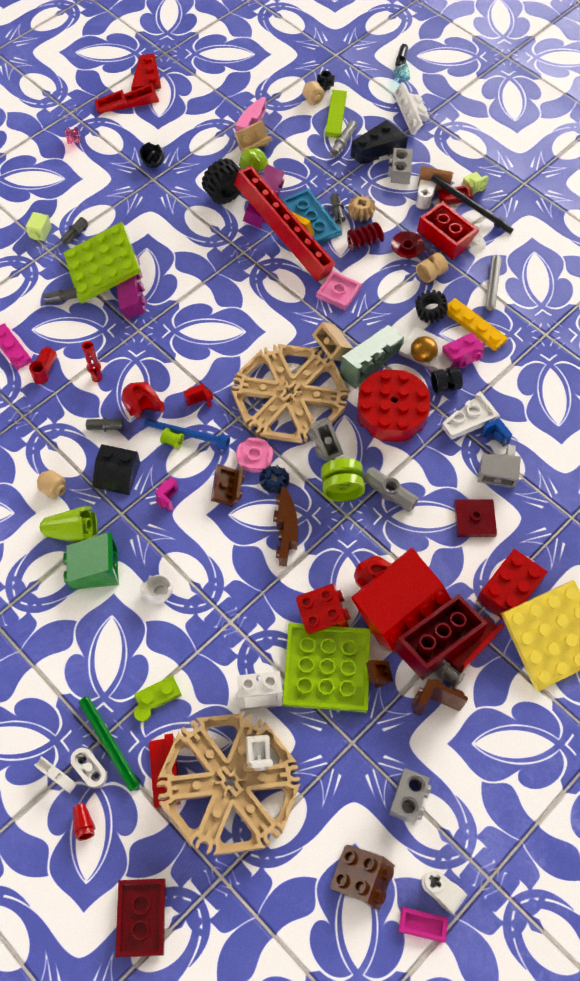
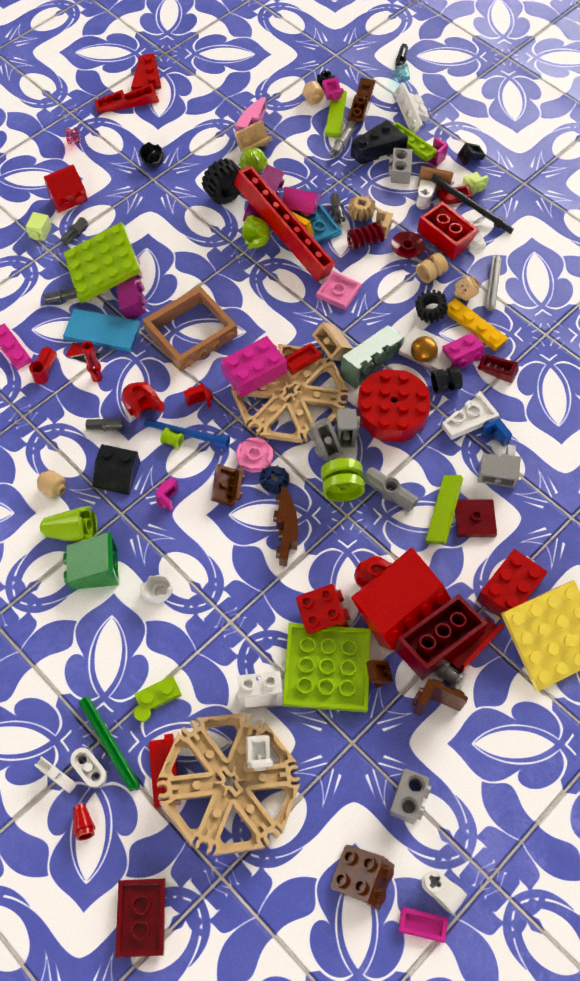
(65, 188): none -> red slope
(77, 353): none -> sticker
(102, 330): none -> dark azure tile
(179, 307): none -> medium nougat window
(254, 366): none -> dark pink brick
(255, 232): none -> lime hair
(301, 200): none -> dark pink slope
(302, 358): none -> red tile
(332, 89): none -> dark pink bracket
(347, 427): none -> light grey brick
(362, 100): none -> reddish brown slope
(385, 220): none -> tan bracket
(419, 146): none -> lime tile
(441, 152): none -> dark pink panel
(444, 509): none -> lime tile
(467, 288): none -> tan head
(470, 151): none -> black bracket
(497, 372): none -> dark red slope

